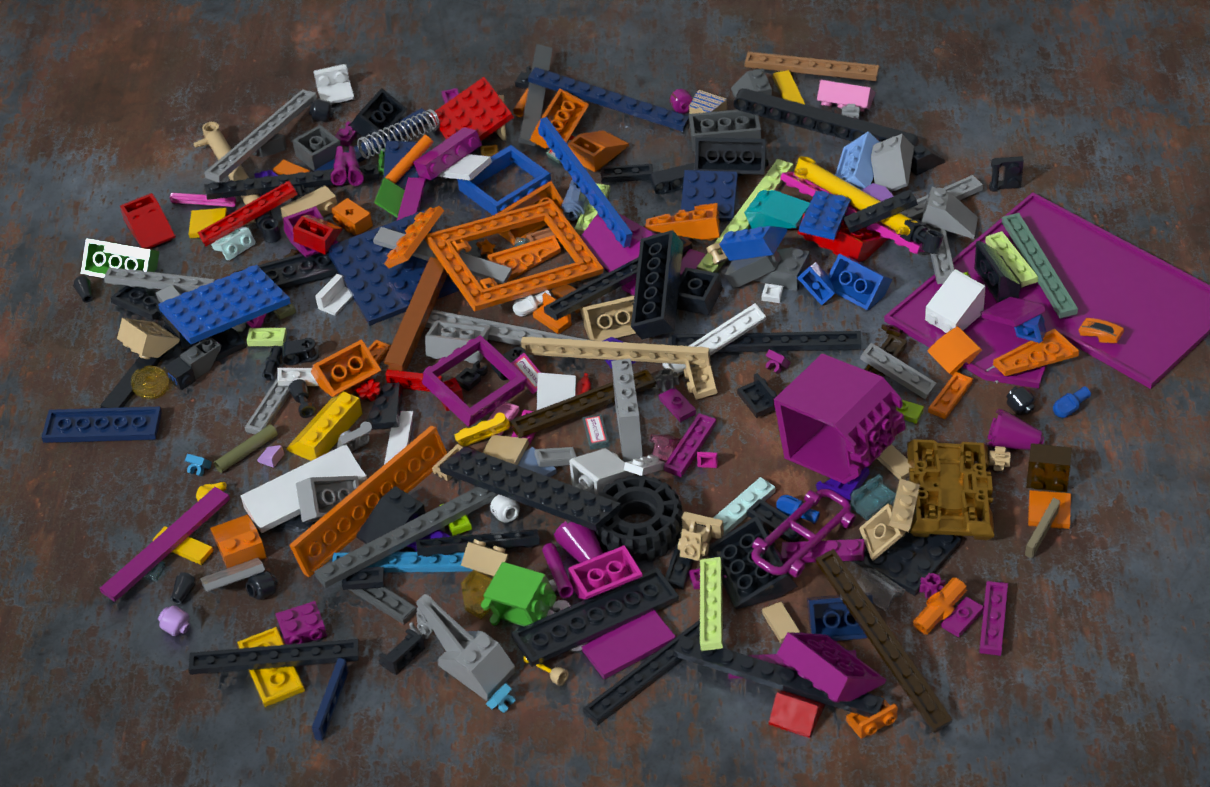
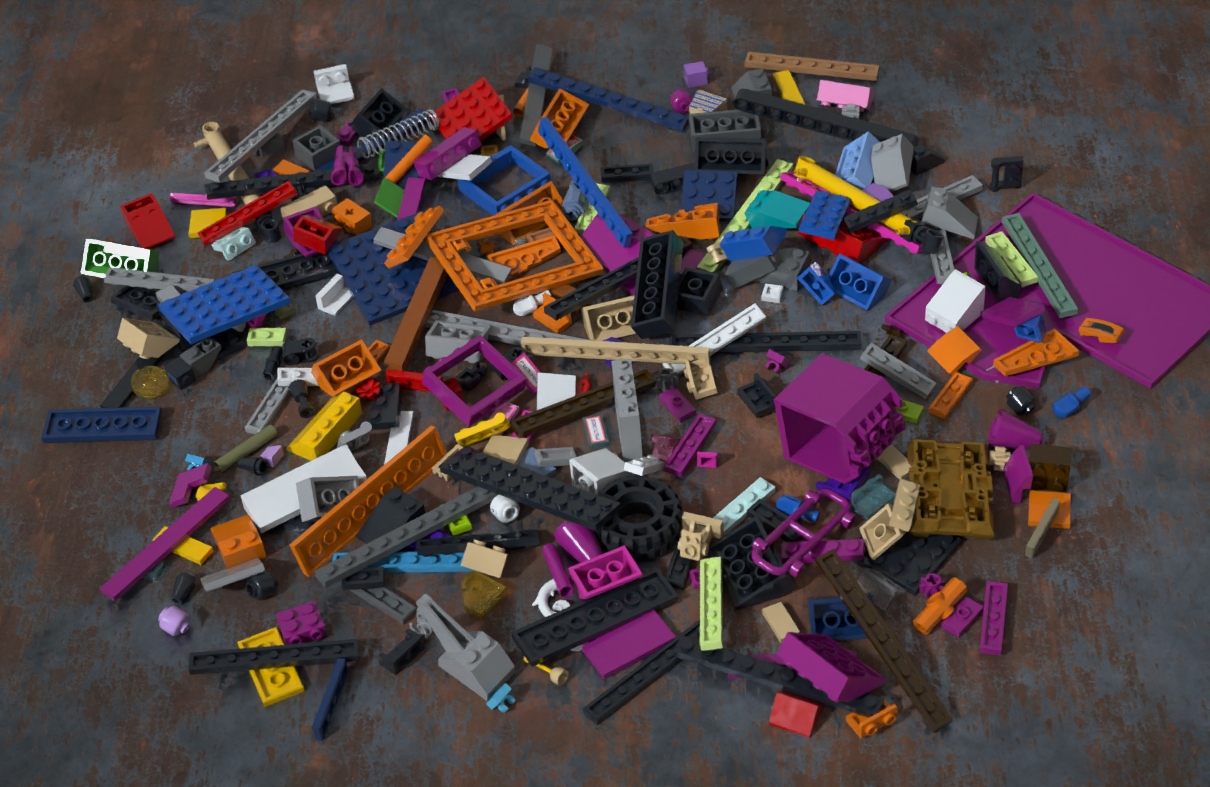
(185, 483): none -> magenta tile
(254, 465): none -> black cone
(518, 595): bright green container -> none
(596, 148): orange slope -> none
(696, 74): none -> medium lavender brick
(1018, 474): none -> magenta slope

